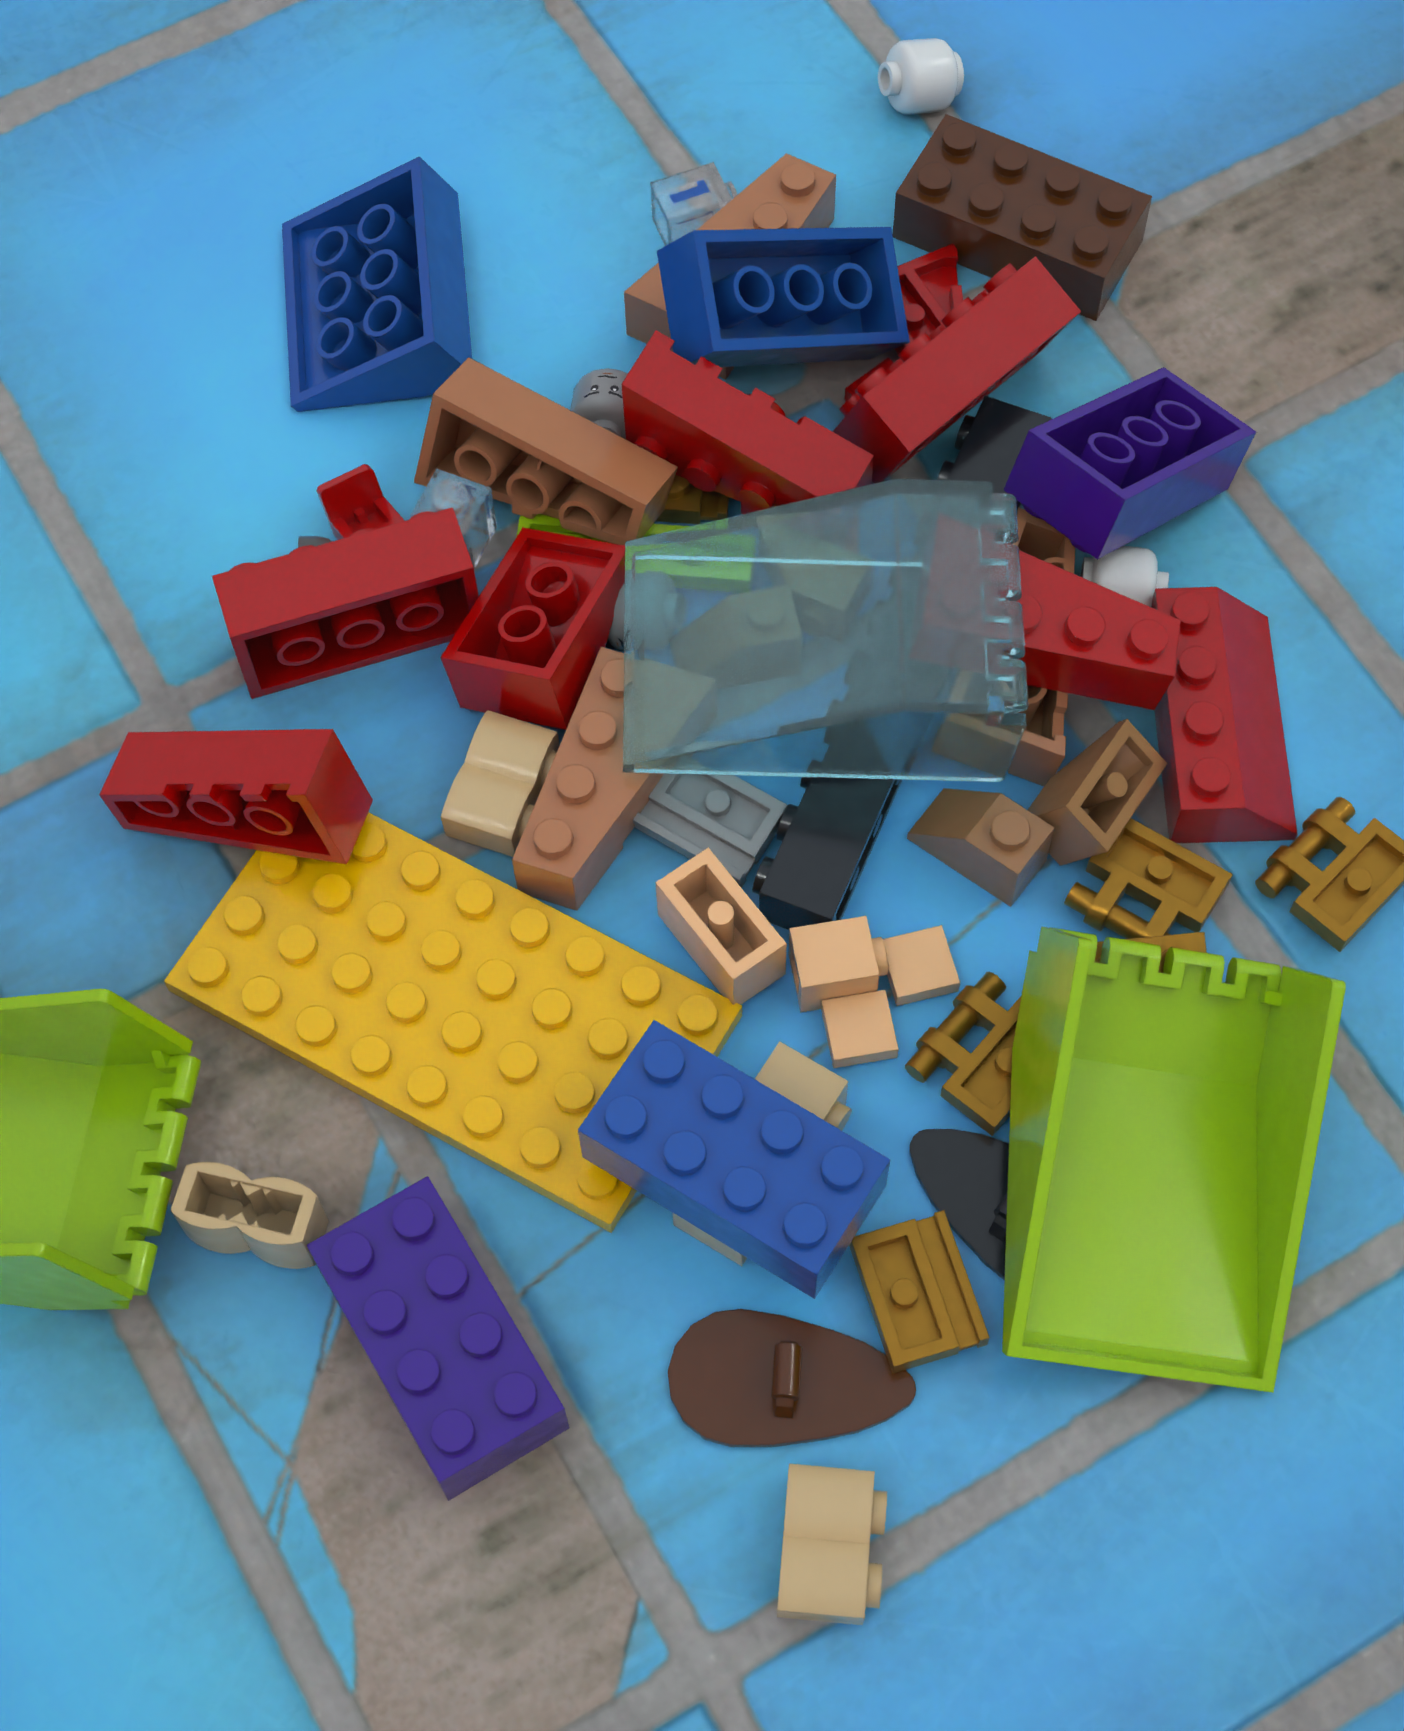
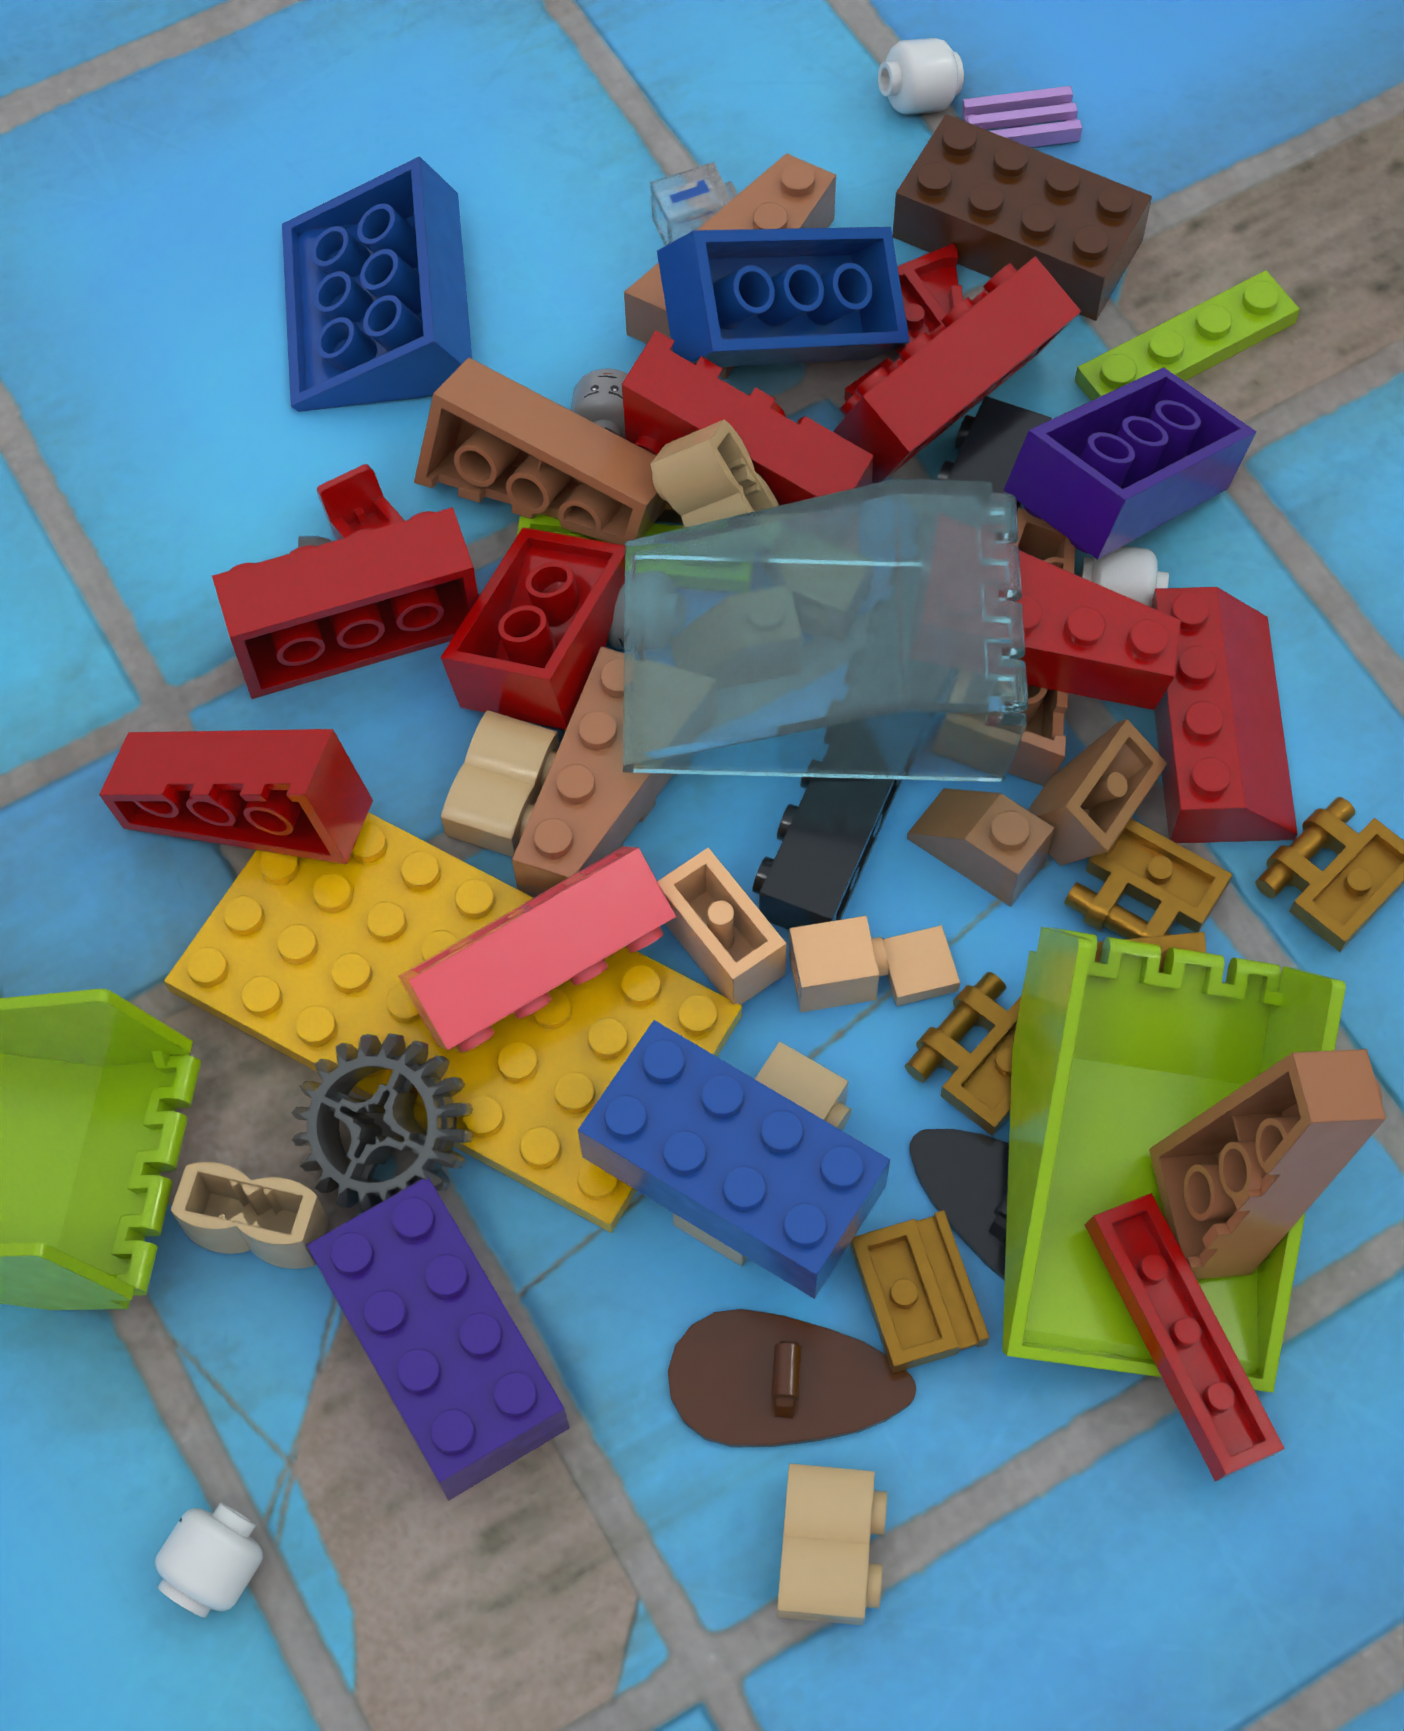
(208, 1559): none -> white head
(394, 1100): none -> dark grey gear
(471, 505): clear brick -> none
(537, 948): none -> coral brick
(710, 476): none -> tan brick
(714, 813): light grey plate -> none
(859, 1028): light nougat tile -> none
(1024, 109): none -> lavender tile
(1184, 1337): none -> red plate
(1195, 337): none -> lime plate
(1264, 1157): none -> nougat wedge

